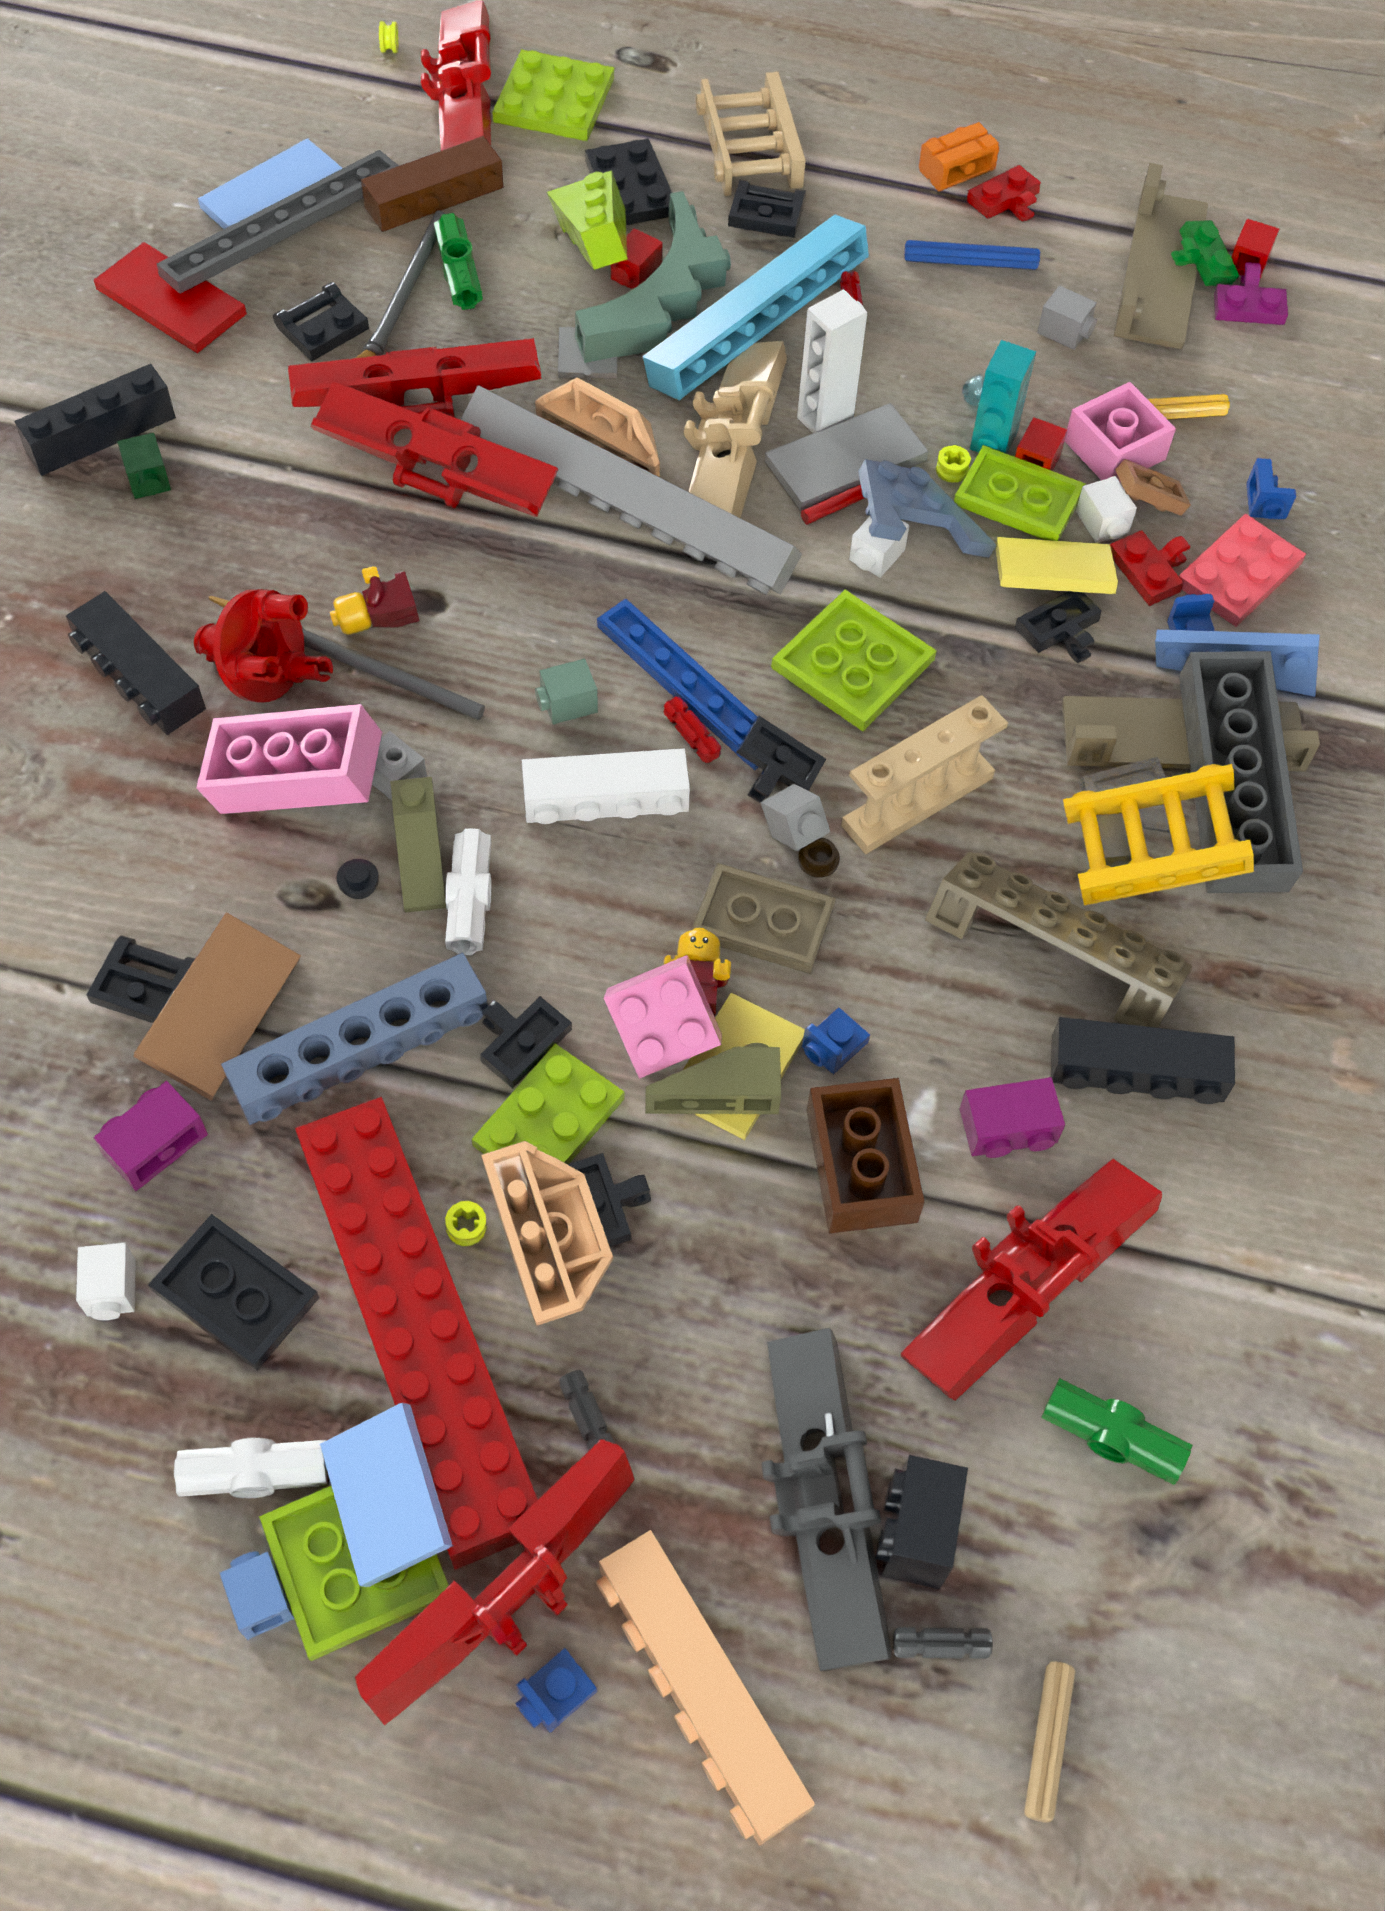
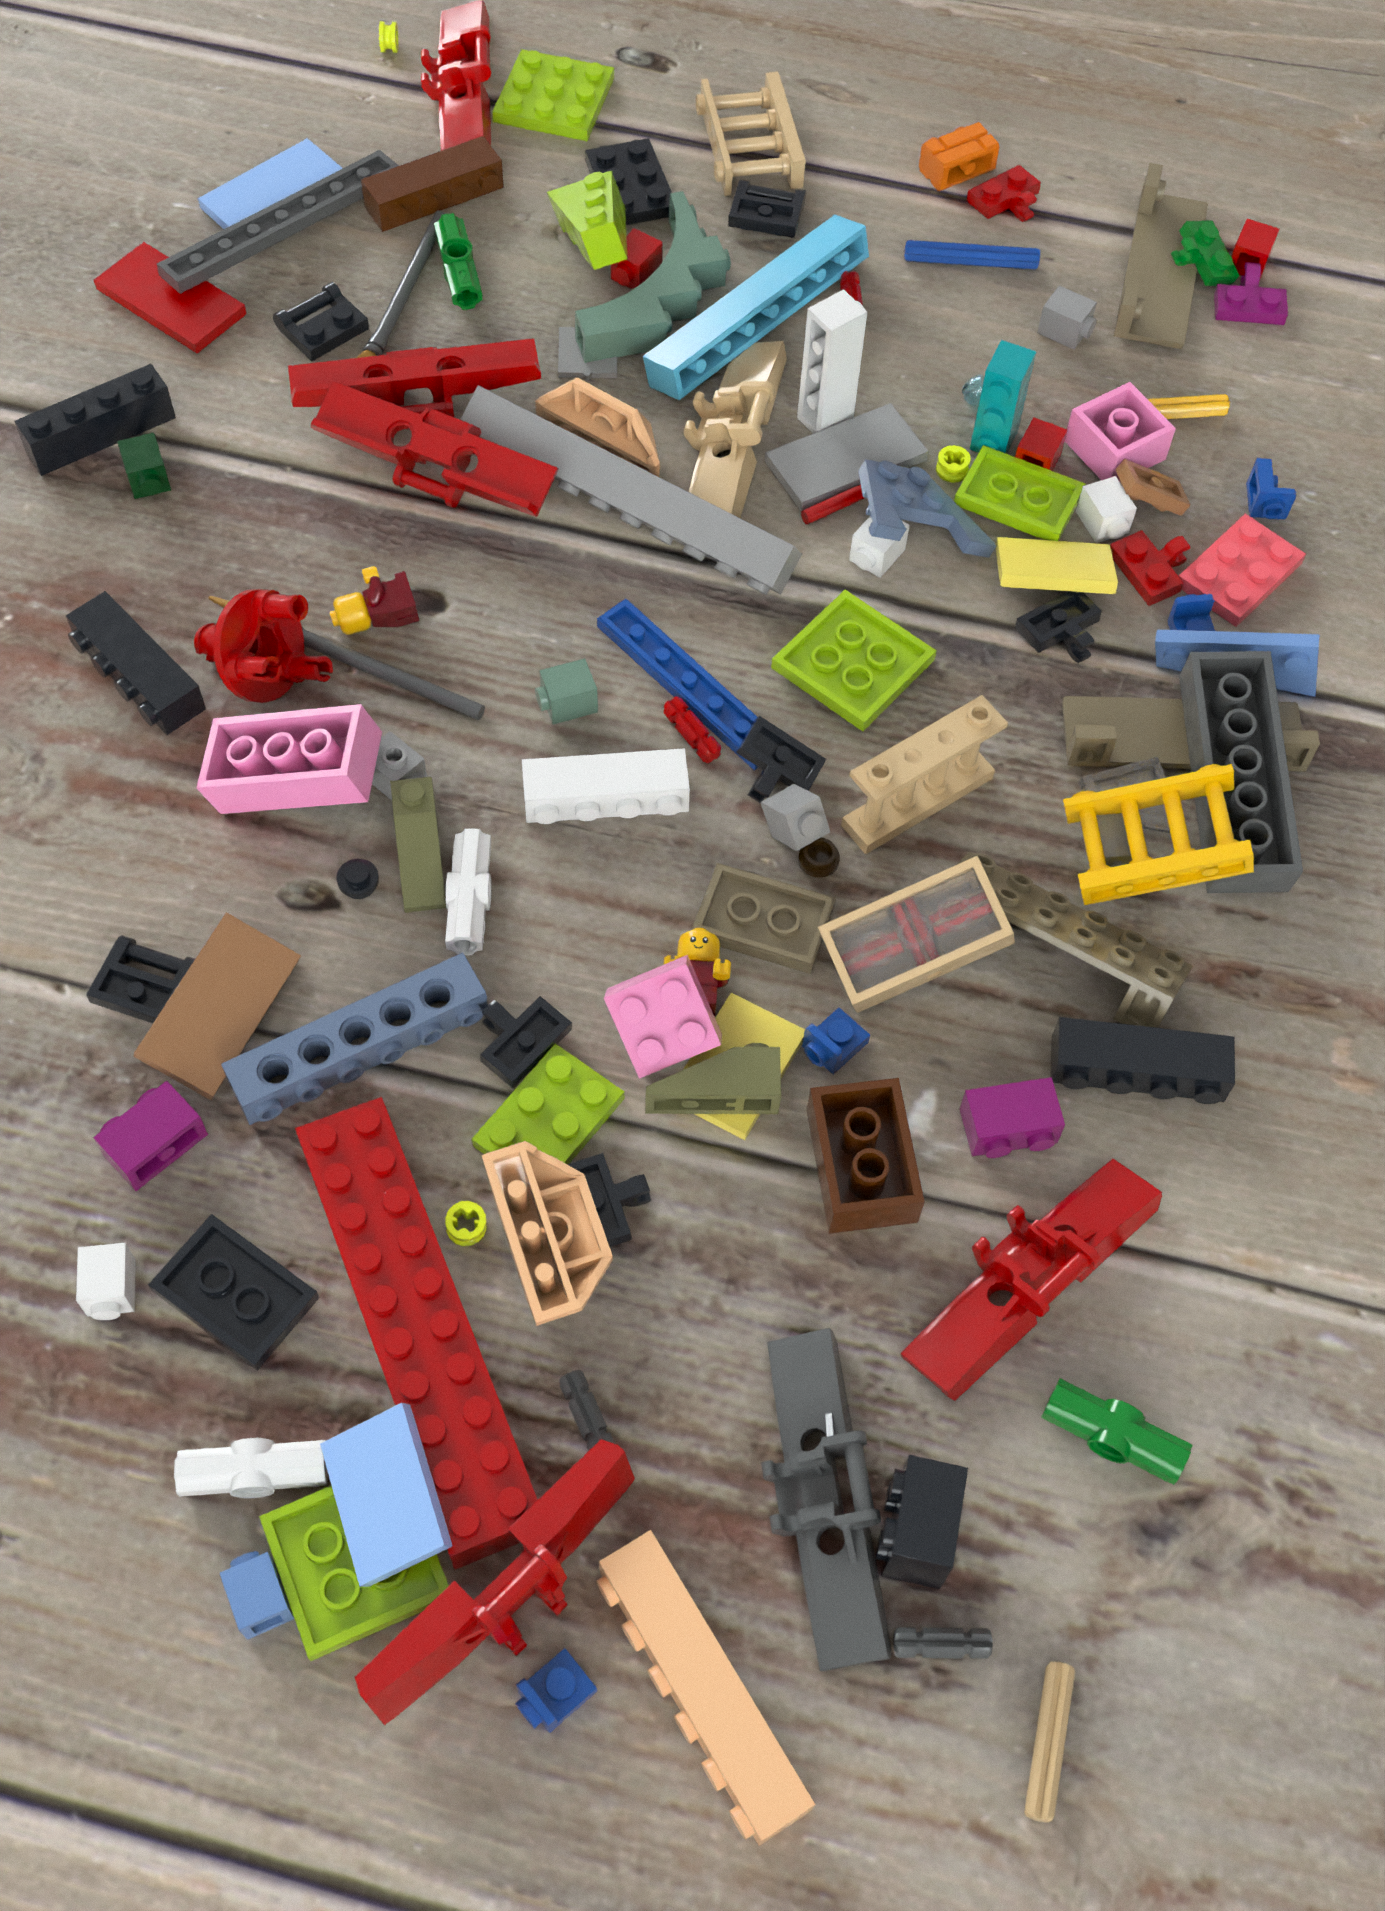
(917, 934): none -> clear brick

